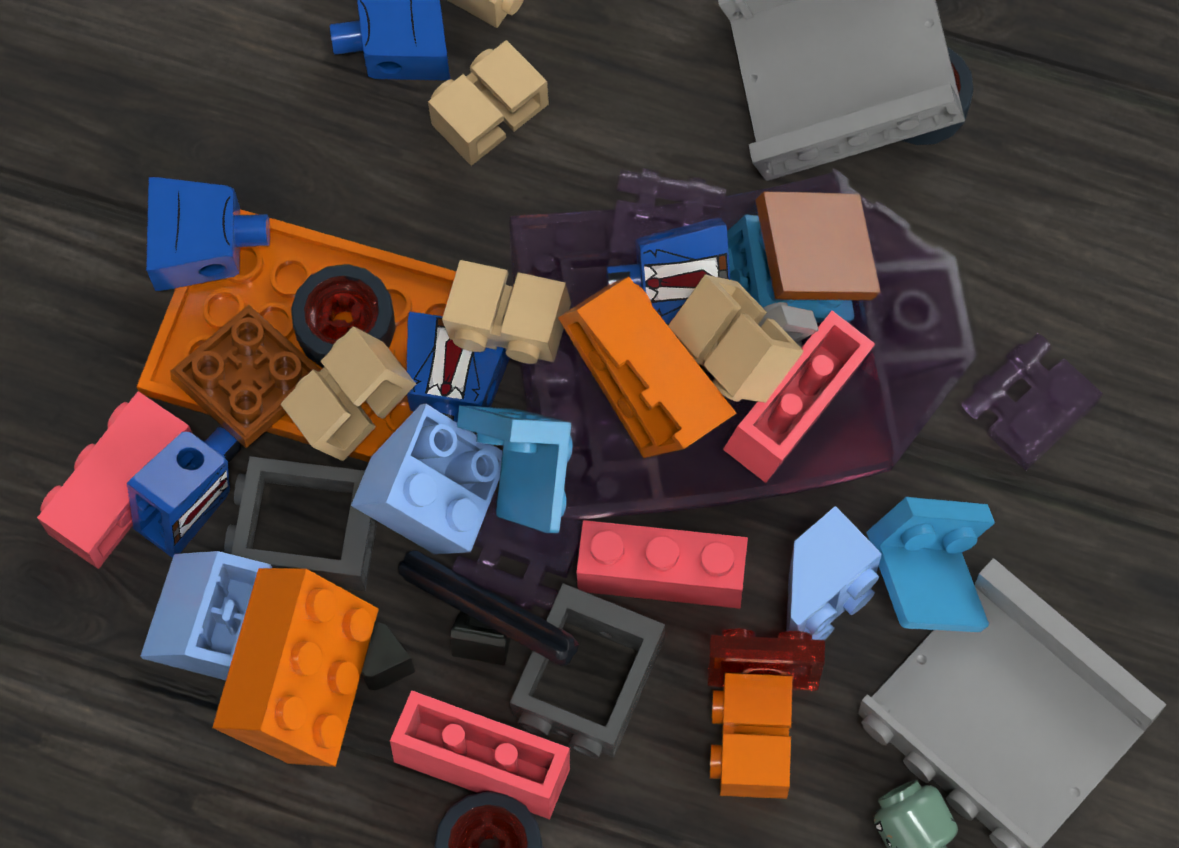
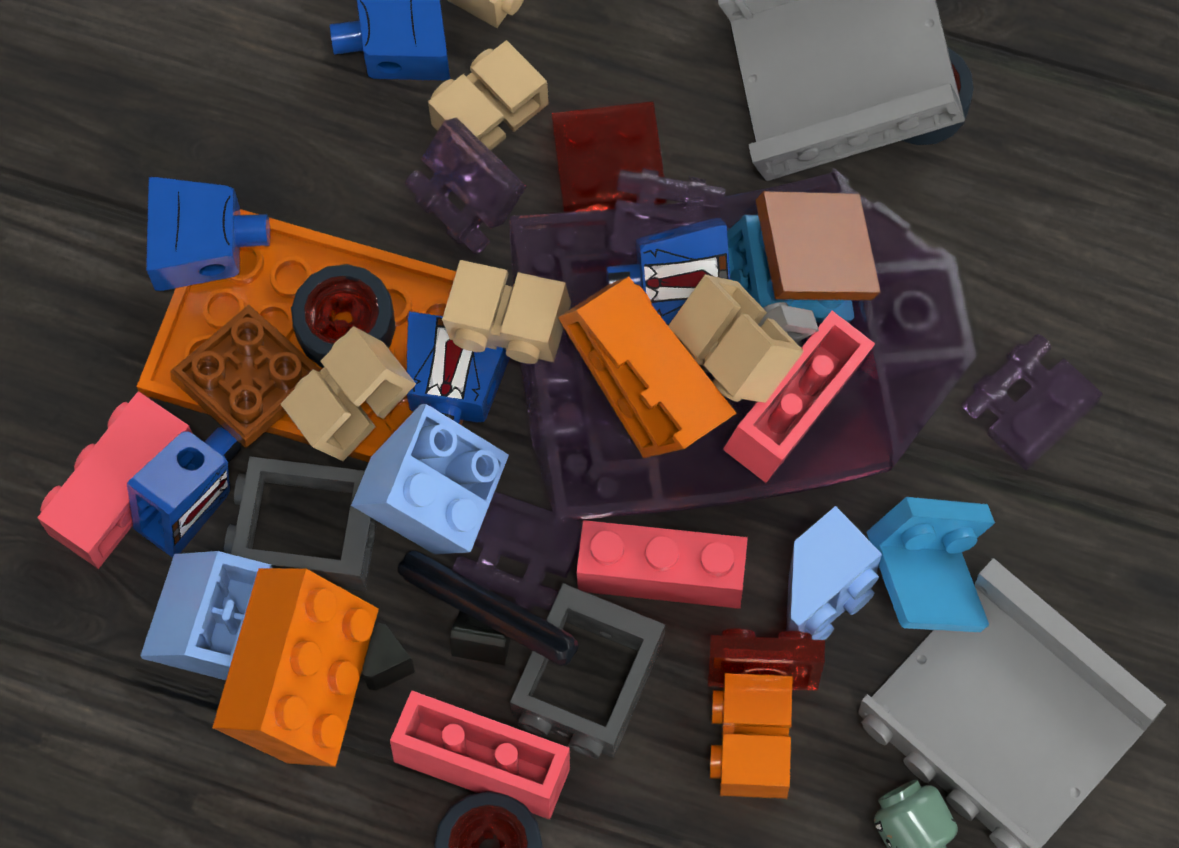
(474, 175): none -> clear purple plate
(531, 463): dark azure bracket -> none
(597, 145): none -> clear red plate

